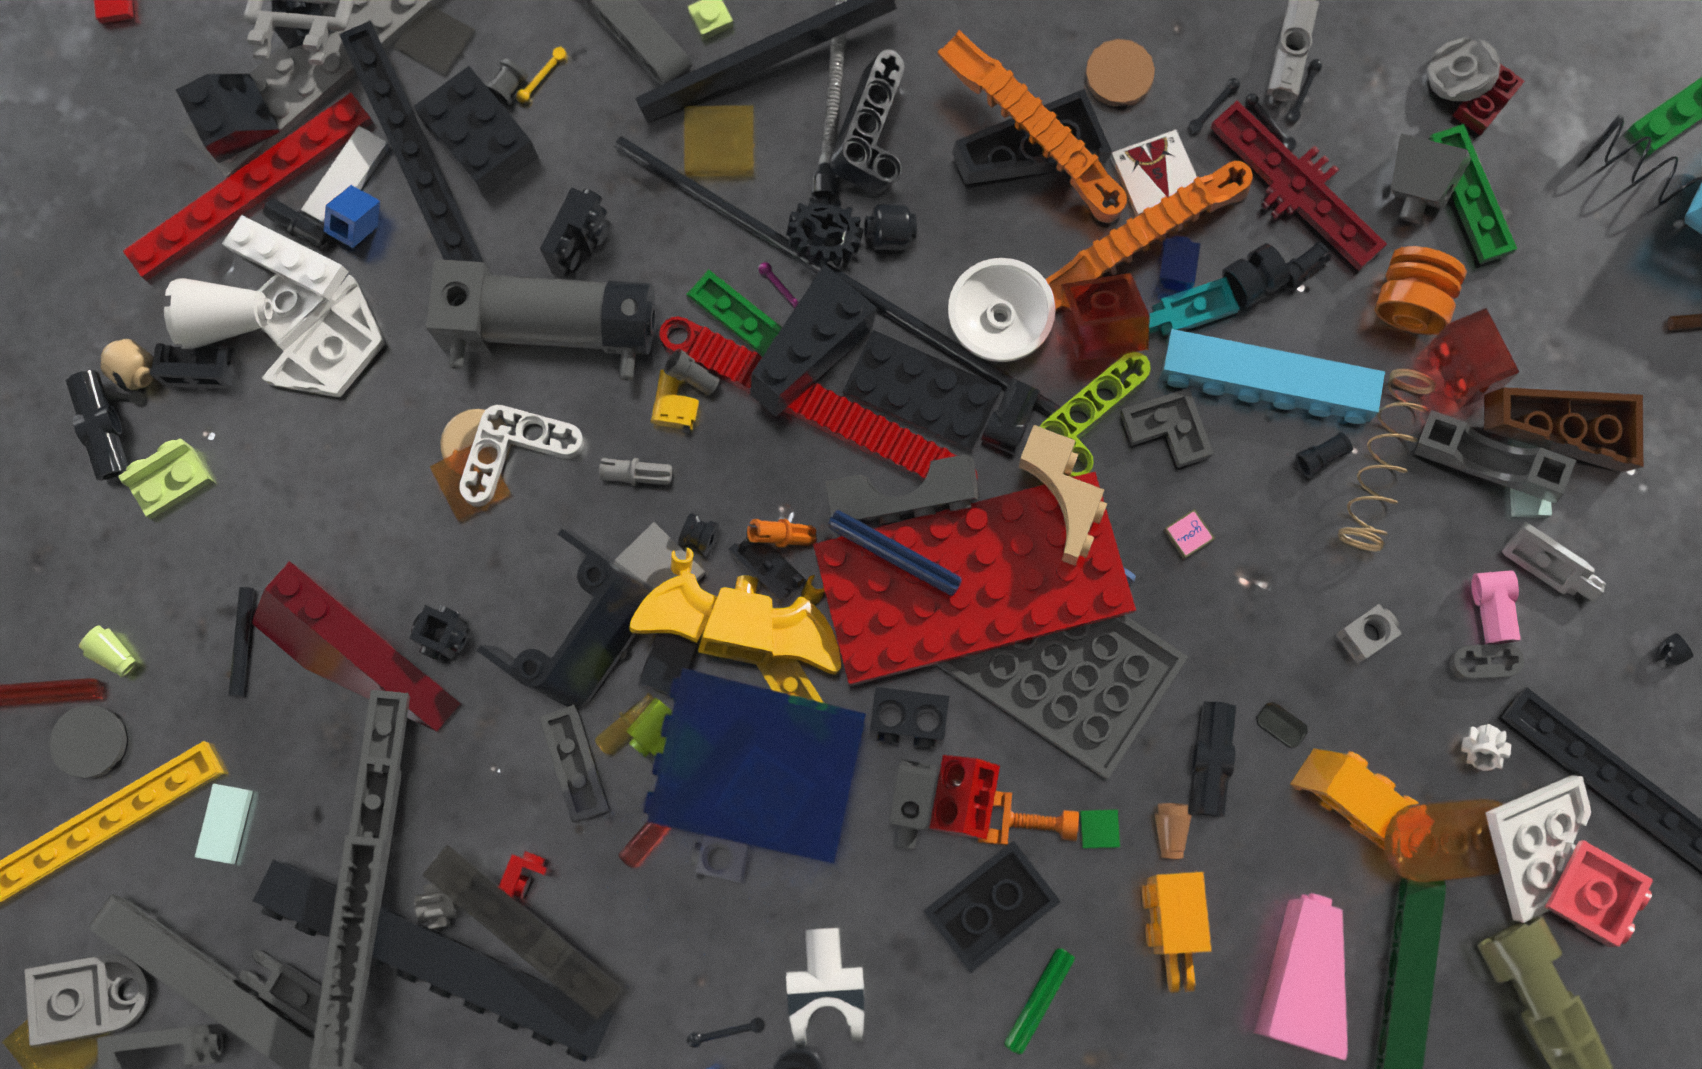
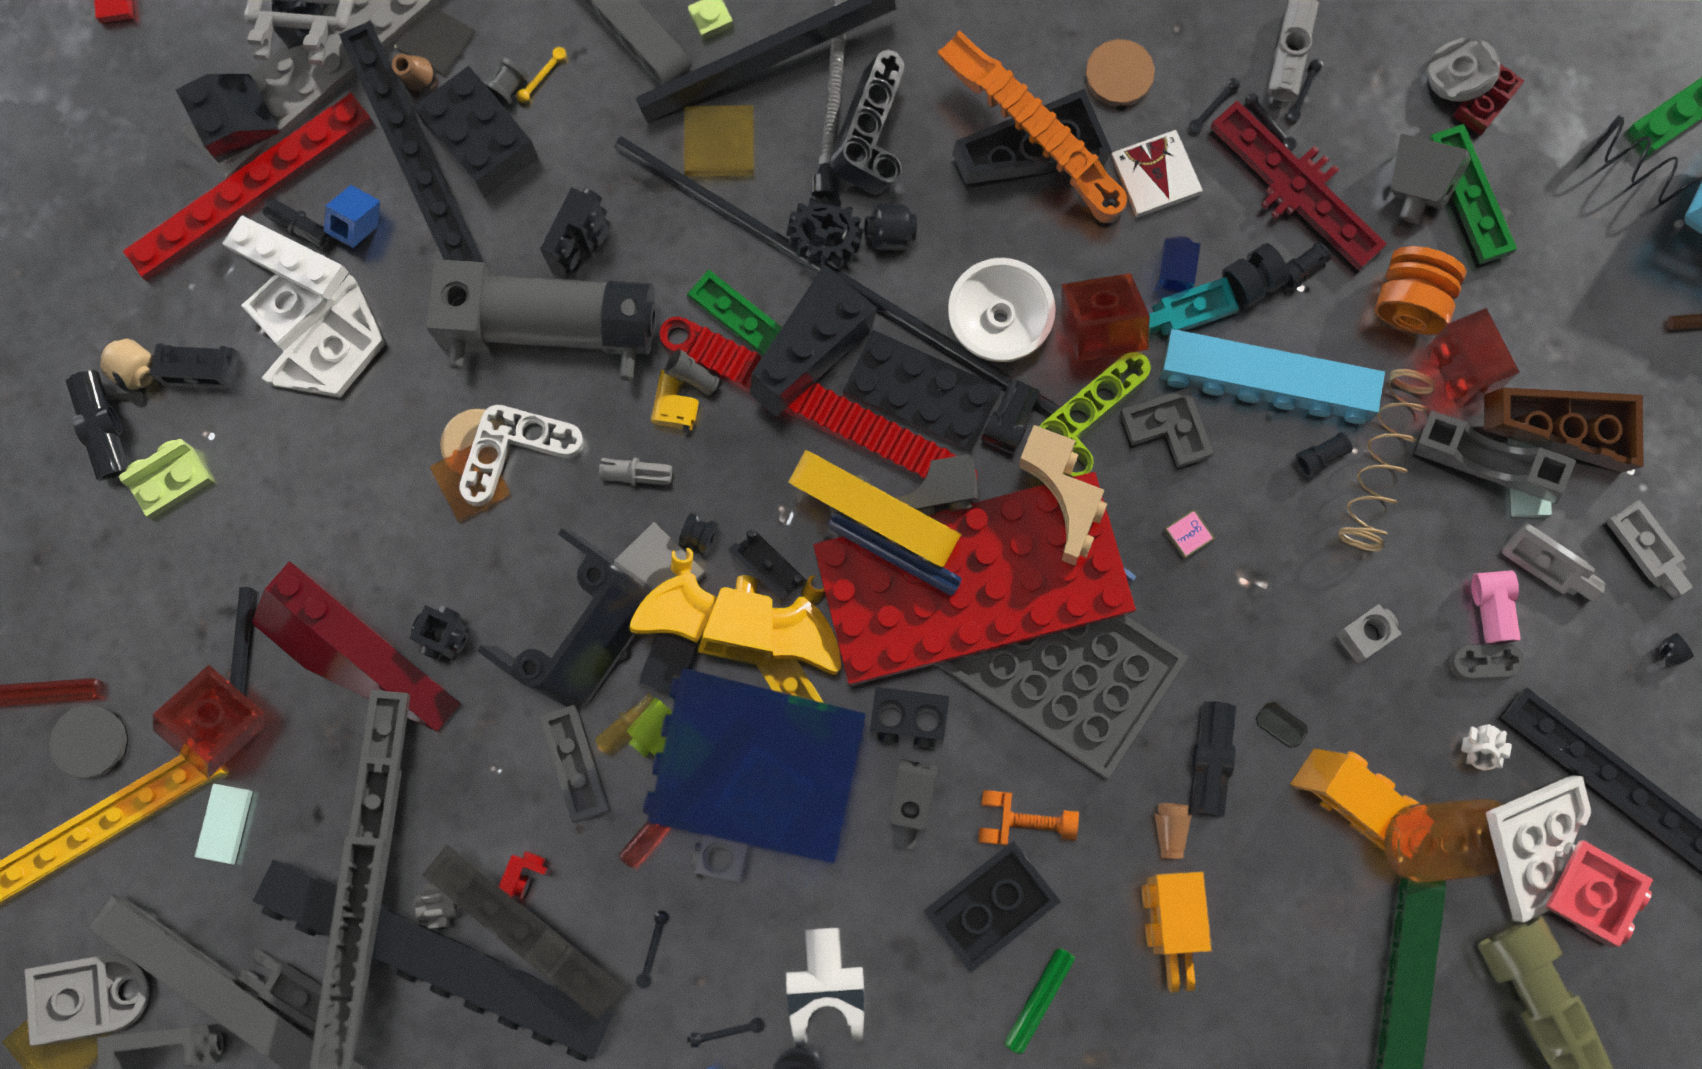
(106, 650): yellowish green cone -> none
(208, 721): none -> clear red brick
(212, 312): white cone -> none
(351, 167): white tile -> none
(413, 71): none -> medium nougat cone
(644, 980): none -> black hinge
(766, 269): magenta hinge -> none
(781, 533): orange axle -> none
(874, 508): none -> yellow beam
(964, 796): red brick -> none
(1099, 829): green tile -> none
(1187, 203): orange piece -> none
(1307, 980): bright pink slope -> none
(1651, 548): none -> light grey hinge

